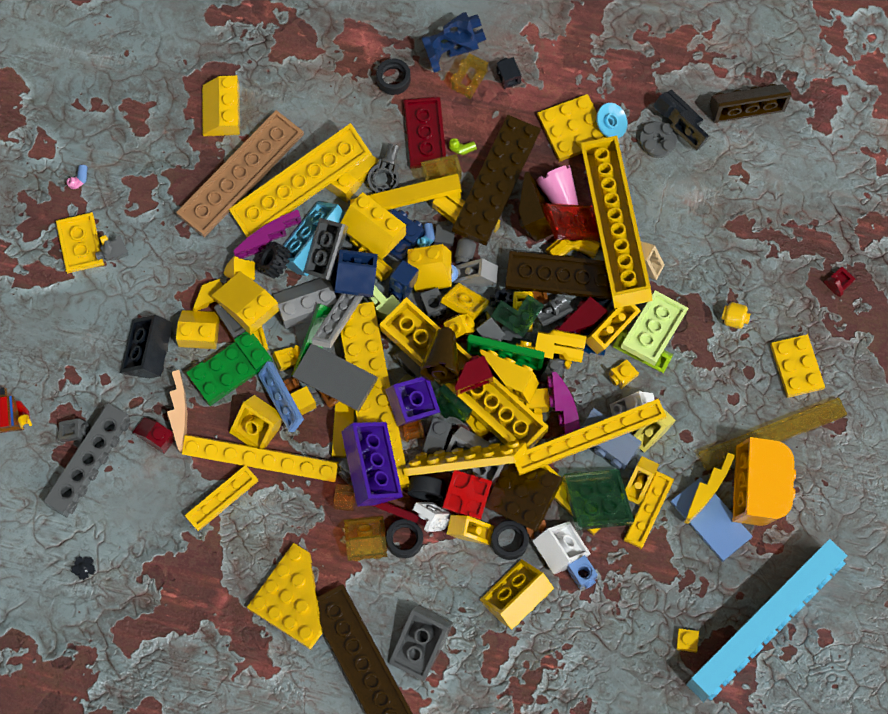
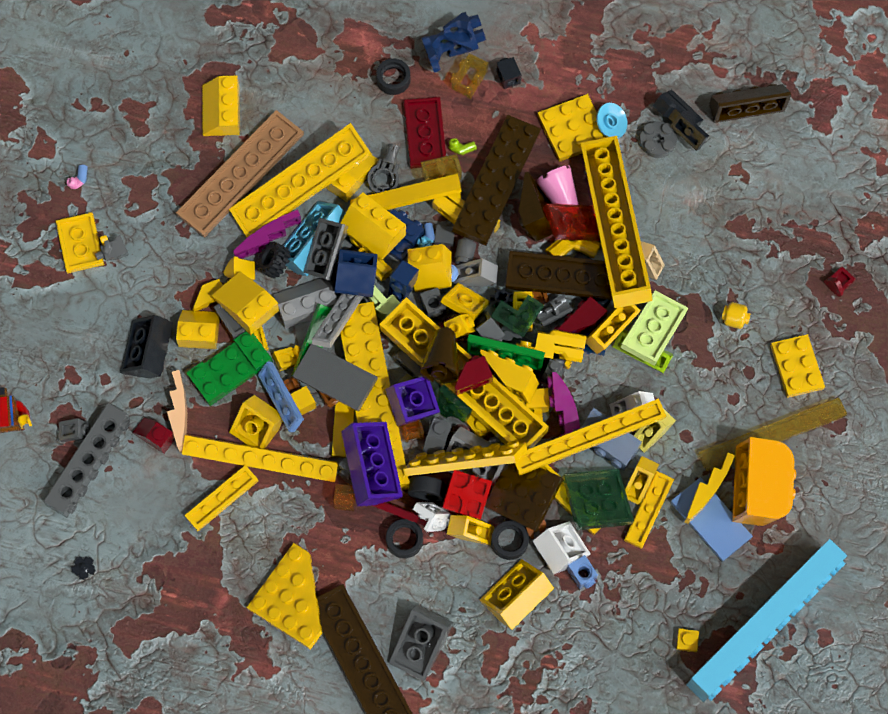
(365, 538): clear yellow slope -> none
(623, 374): yellow bracket -> none

